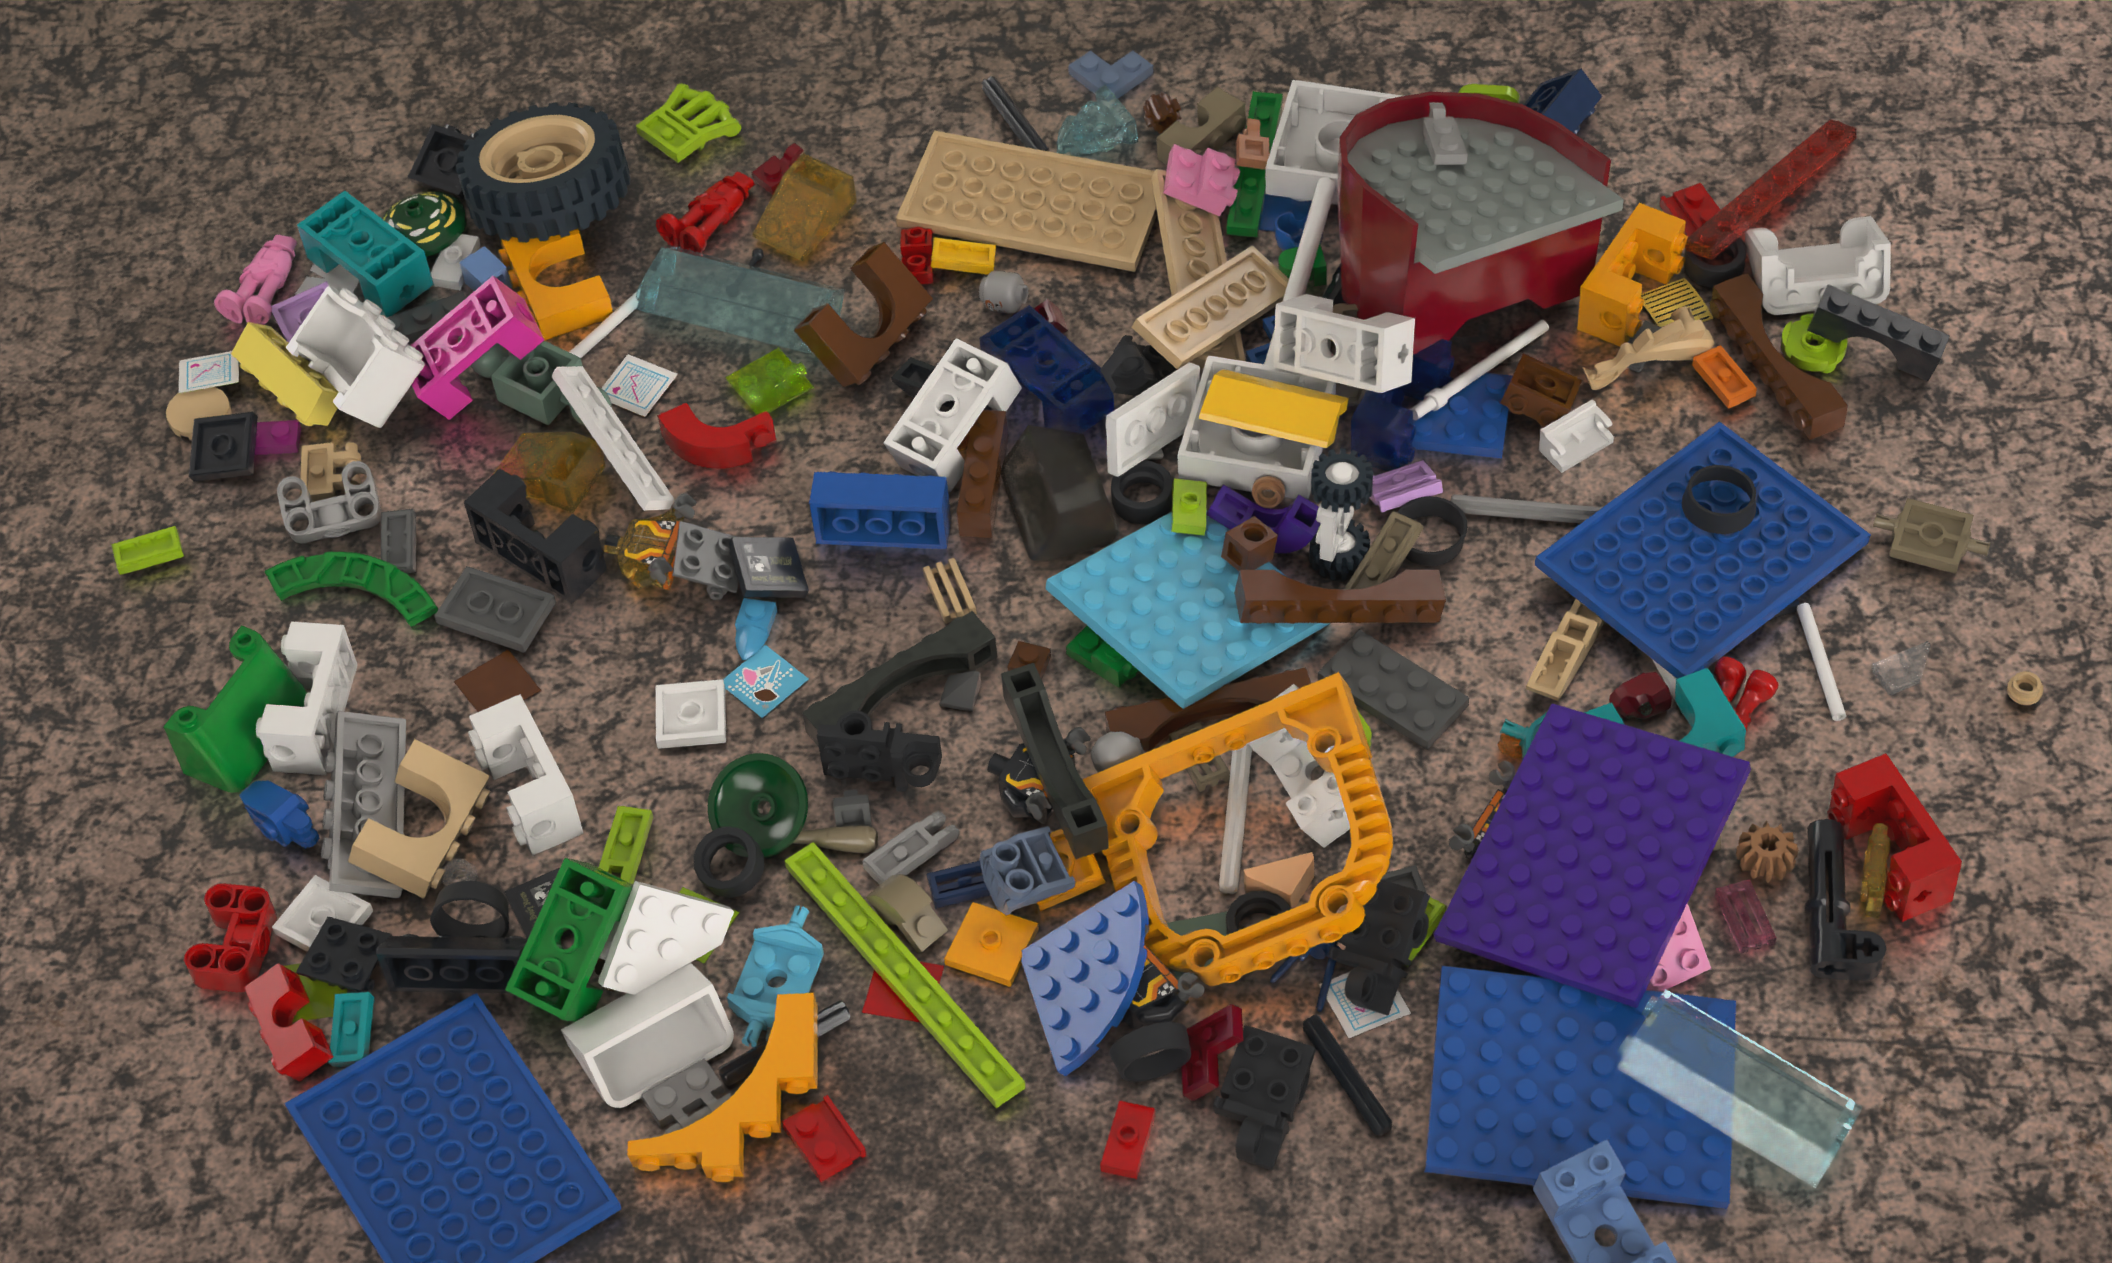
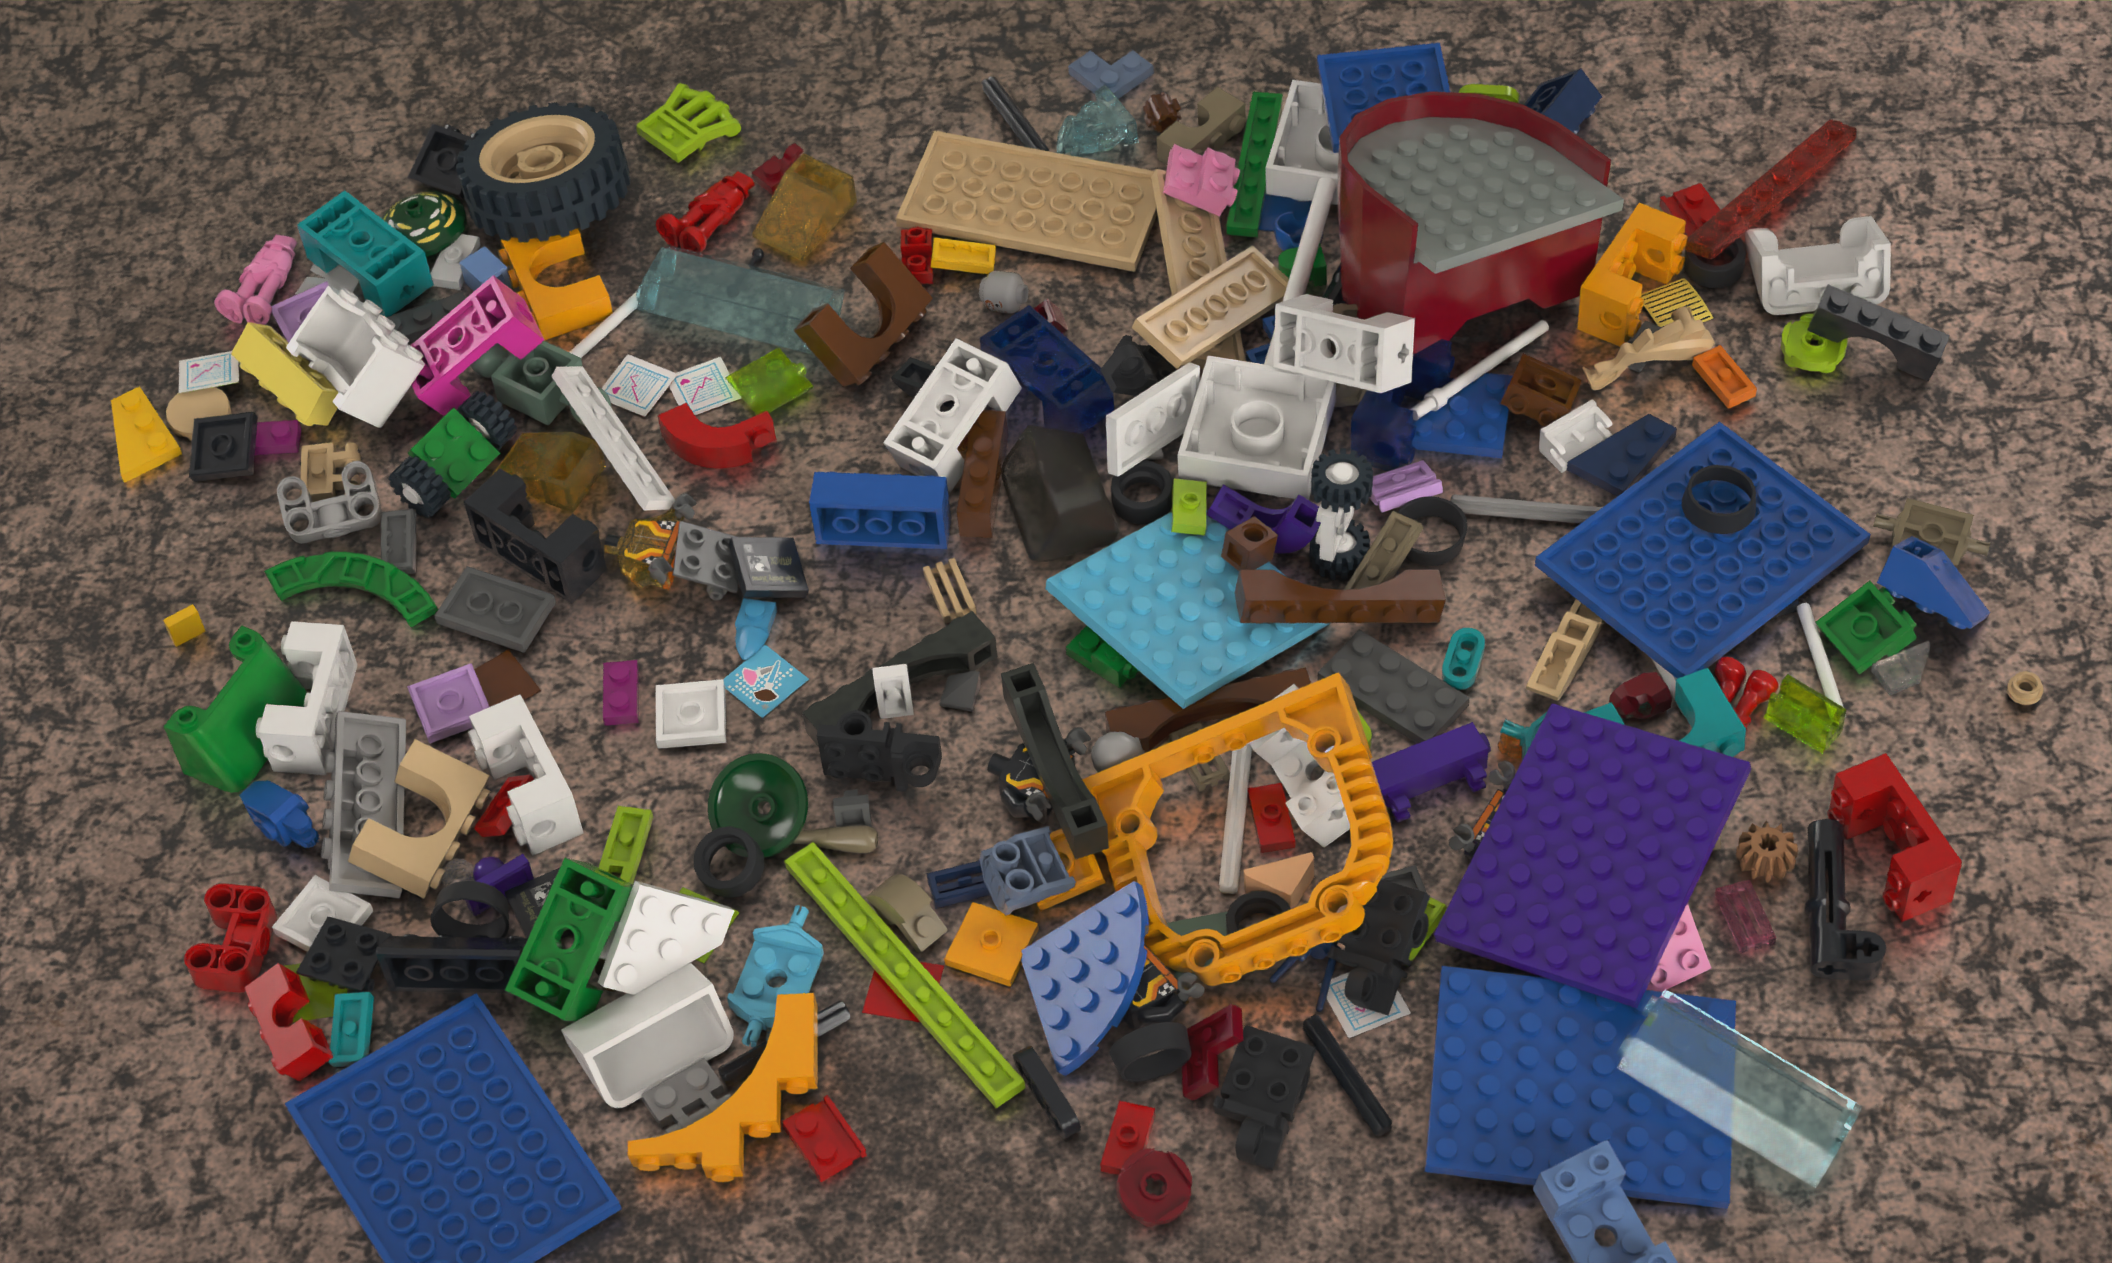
(140, 435): none -> yellow wing
(147, 550): lime plate -> none
(184, 625): none -> yellow tile
(448, 702): none -> lavender plate
(452, 454): none -> plate
(495, 819): none -> red plate
(499, 875): none -> dark purple tile
(620, 692): none -> magenta plate
(704, 386): none -> white sticker
(893, 691): none -> white plate
(910, 848): light grey hinge -> none
(1029, 653): reddish brown plate -> none
(1046, 1092): none -> black beam
(1147, 1207): none -> dark red plate
(1251, 148): nougat plate -> none
(1266, 498): medium nougat plate -> none
(1271, 818): none -> red plate
(1273, 408): yellow slope -> none
(1367, 77): none -> blue plate
(1432, 765): none -> dark purple brick
(1443, 137): light grey hinge -> none
(1461, 661): none -> teal plate
(1625, 455): none -> dark blue wing
(1805, 714): none -> clear neon green hinge
(1809, 400): reddish brown arch -> none
(1867, 627): none -> green plate
(1875, 870): clear yellow plate -> none
(1933, 582): none -> blue slope

